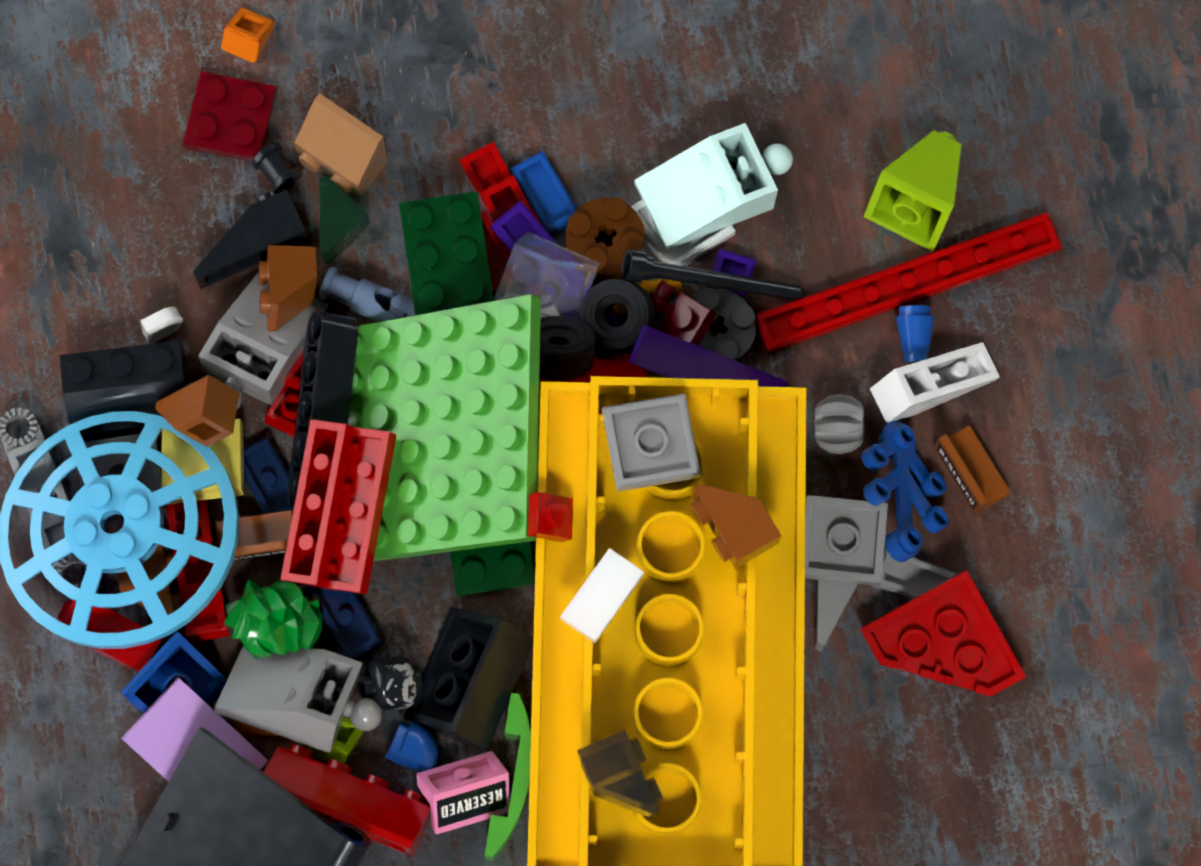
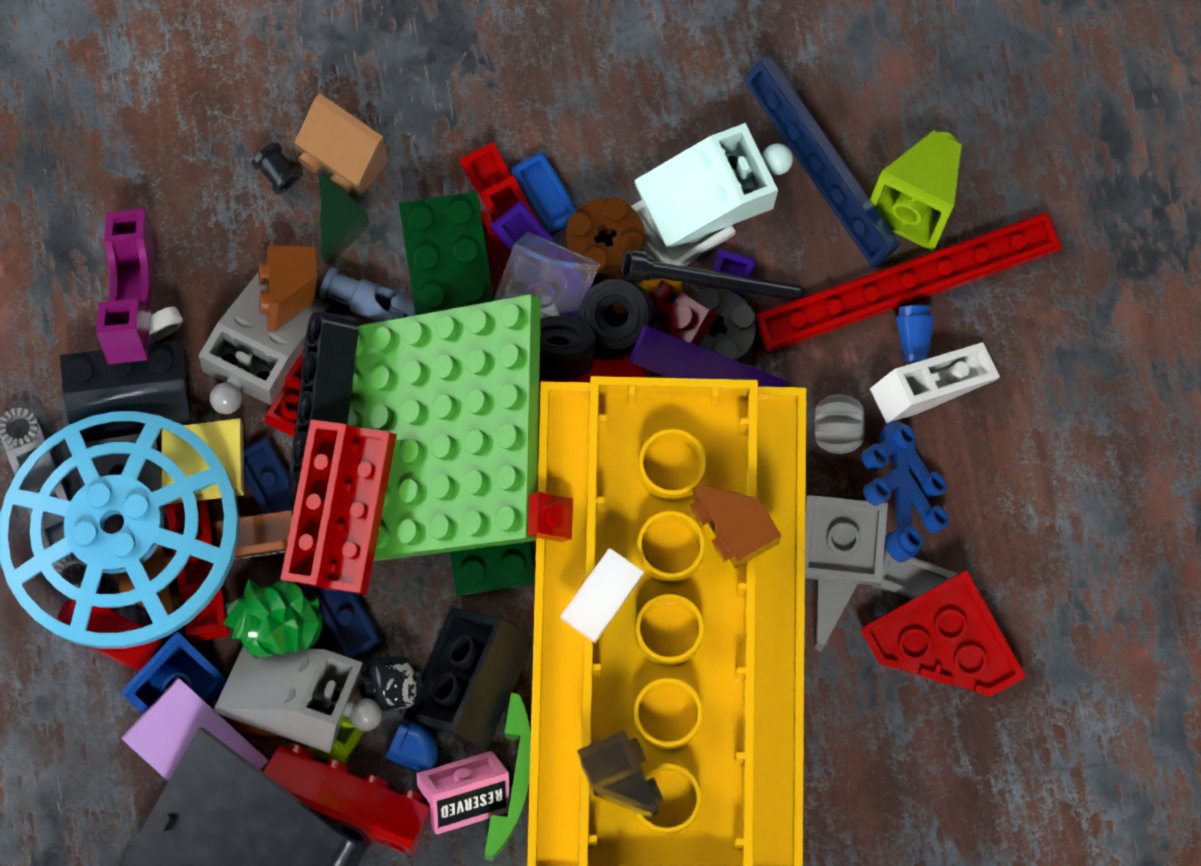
(126, 316): none -> magenta arch
(202, 410): dark orange slope -> none
(229, 116): dark red plate -> none
(247, 34): orange slope -> none
(264, 223): black slope -> none
(651, 442): light grey plate -> none
(821, 162): none -> dark blue tile
(971, 469): dark orange panel -> none

